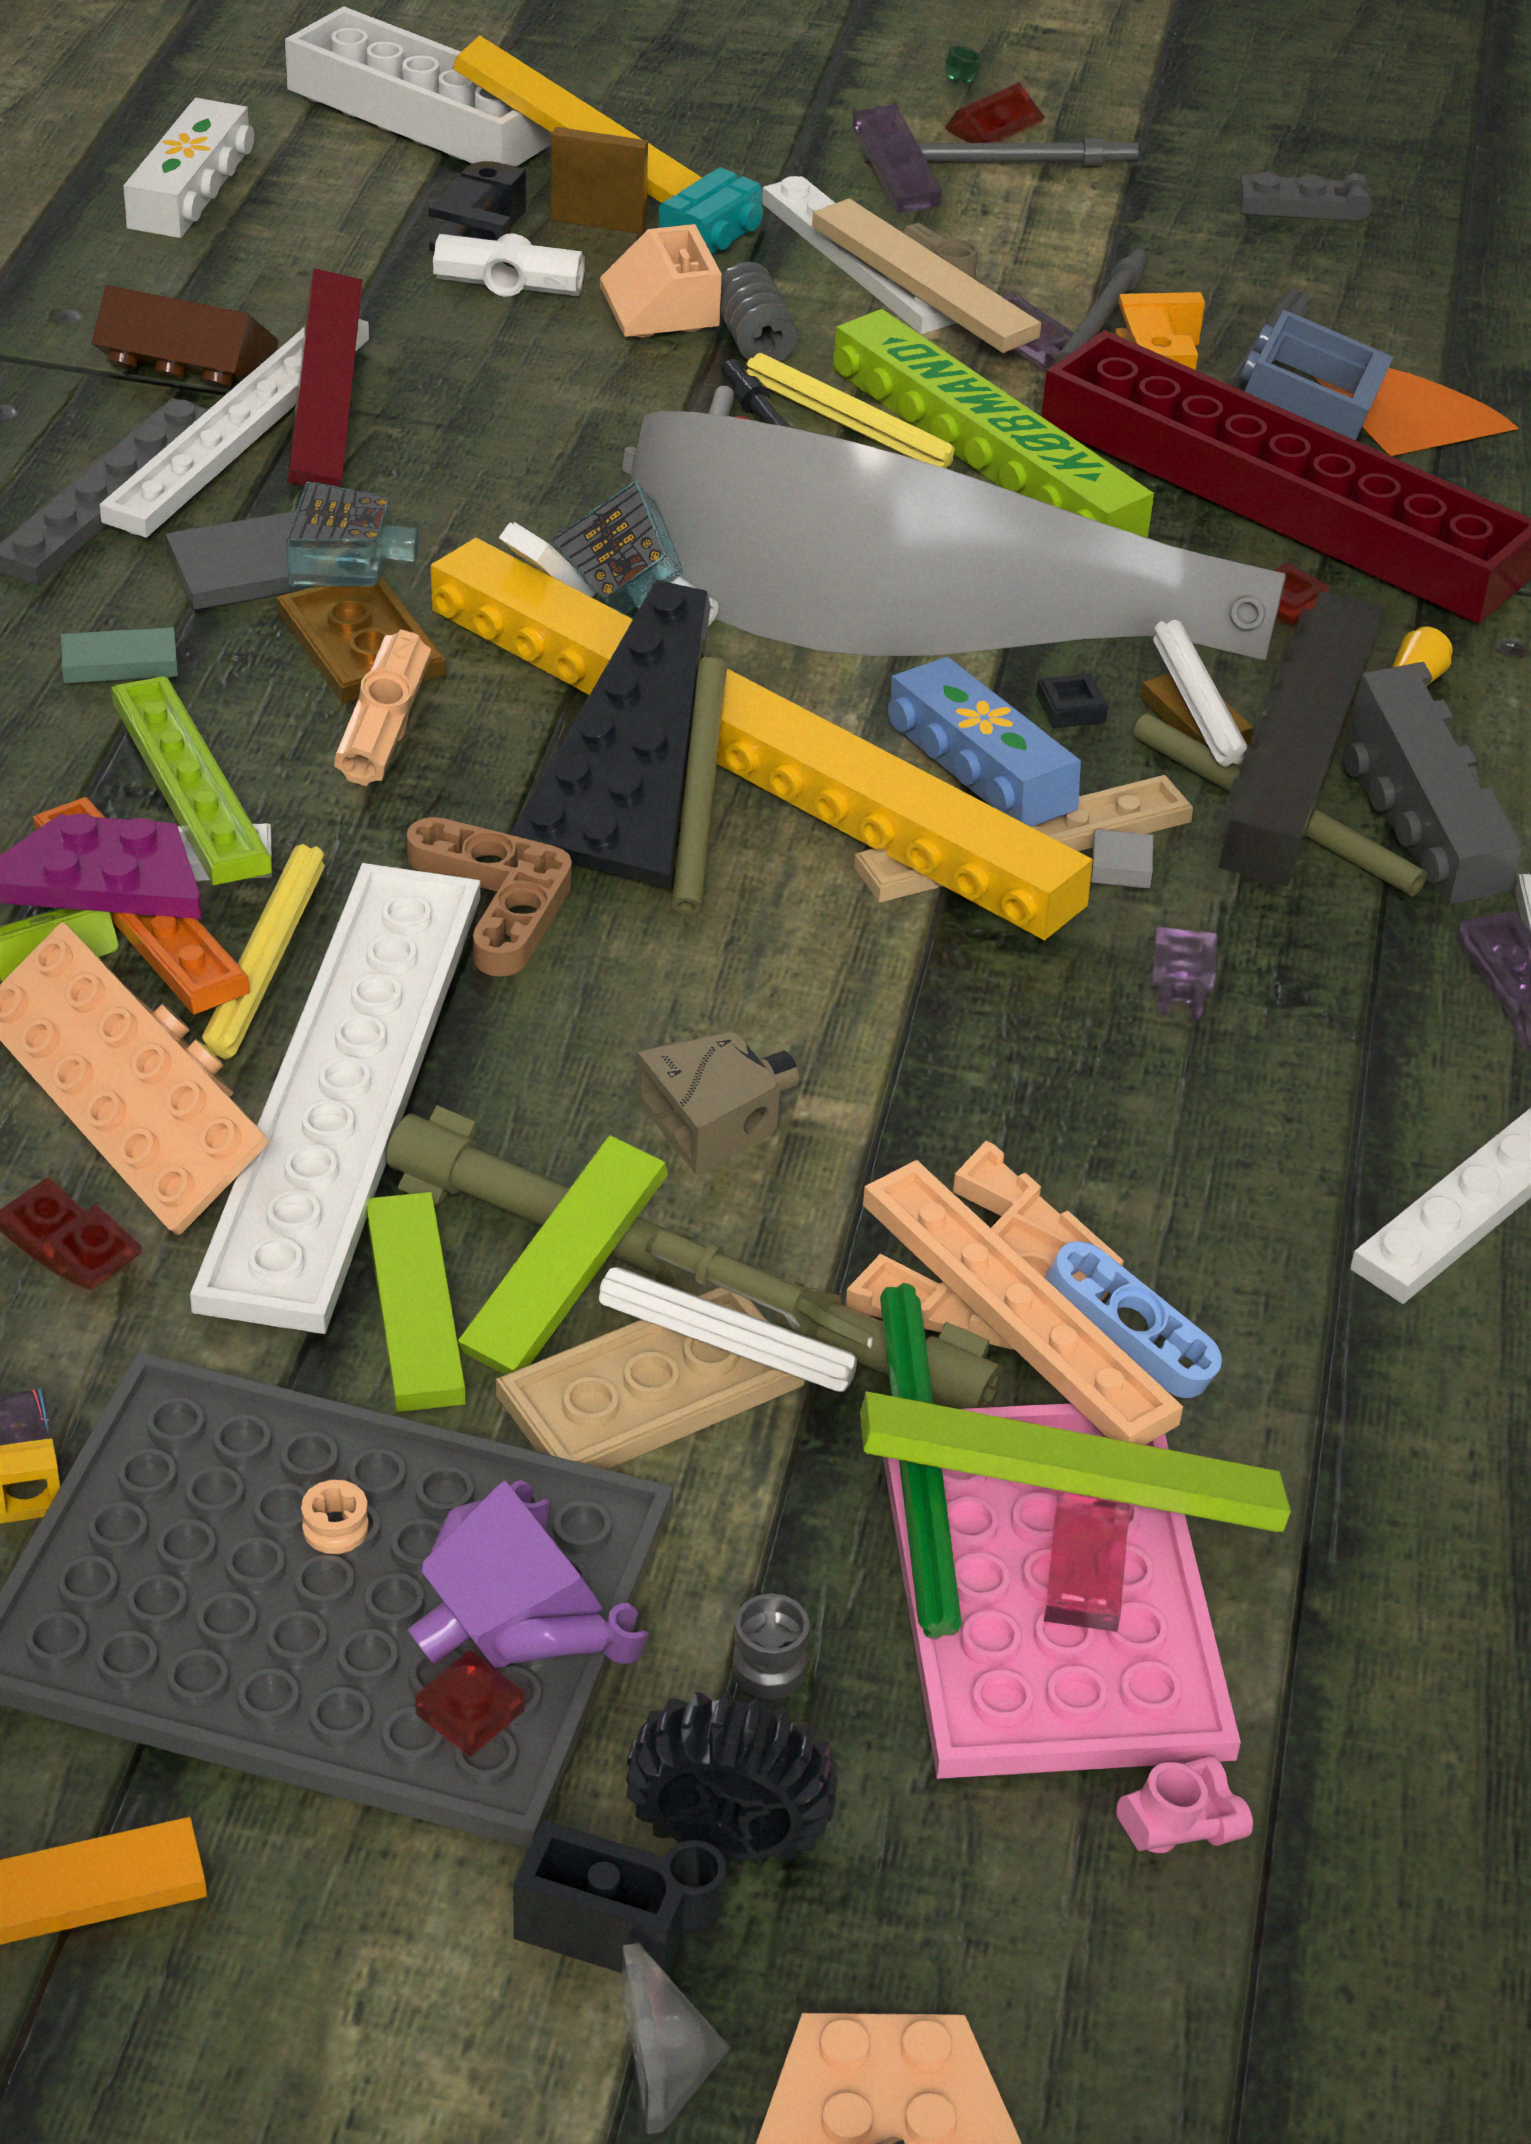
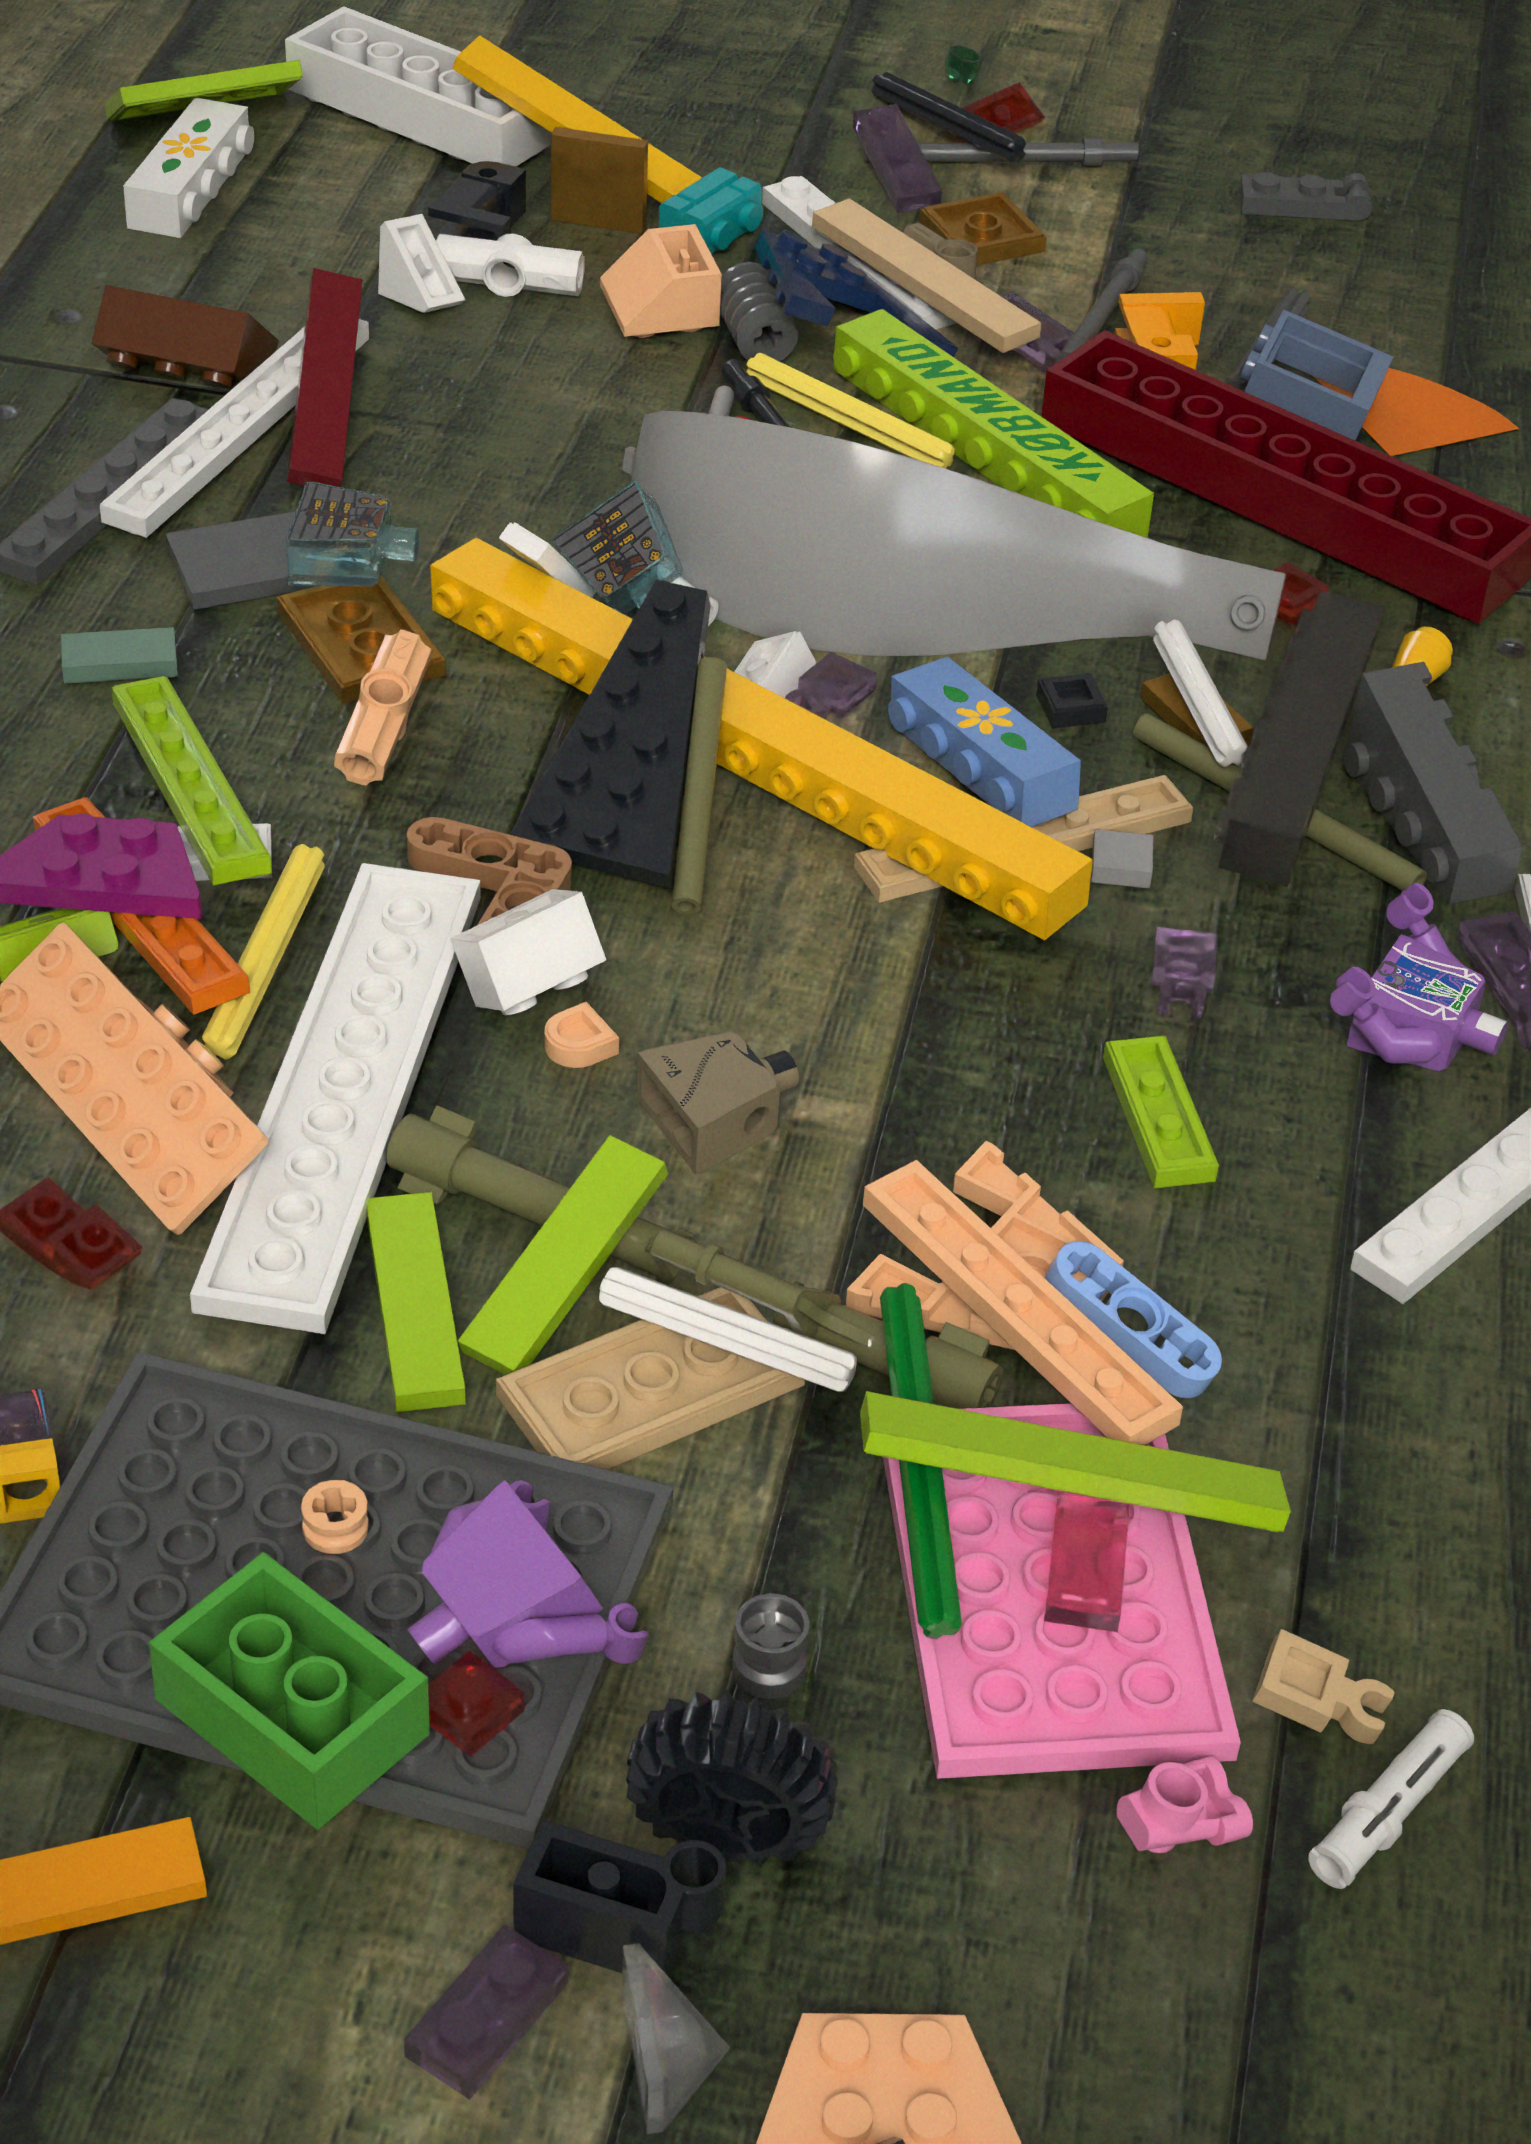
(220, 87): none -> lime tile
(290, 1689): none -> bright green brick
(414, 266): none -> white slope
(486, 2011): none -> clear purple plate
(529, 951): none -> white brick
(579, 1037): none -> light nougat tile
(777, 662): none -> white slope
(813, 274): none -> dark blue wing
(833, 686): none -> clear purple plate
(949, 117): none -> black axle
(989, 223): none -> pearl gold tile
(1160, 1112): none -> lime tile
(1311, 1689): none -> tan plate
(1372, 1818): none -> white pin
(1419, 998): none -> medium lavender torso

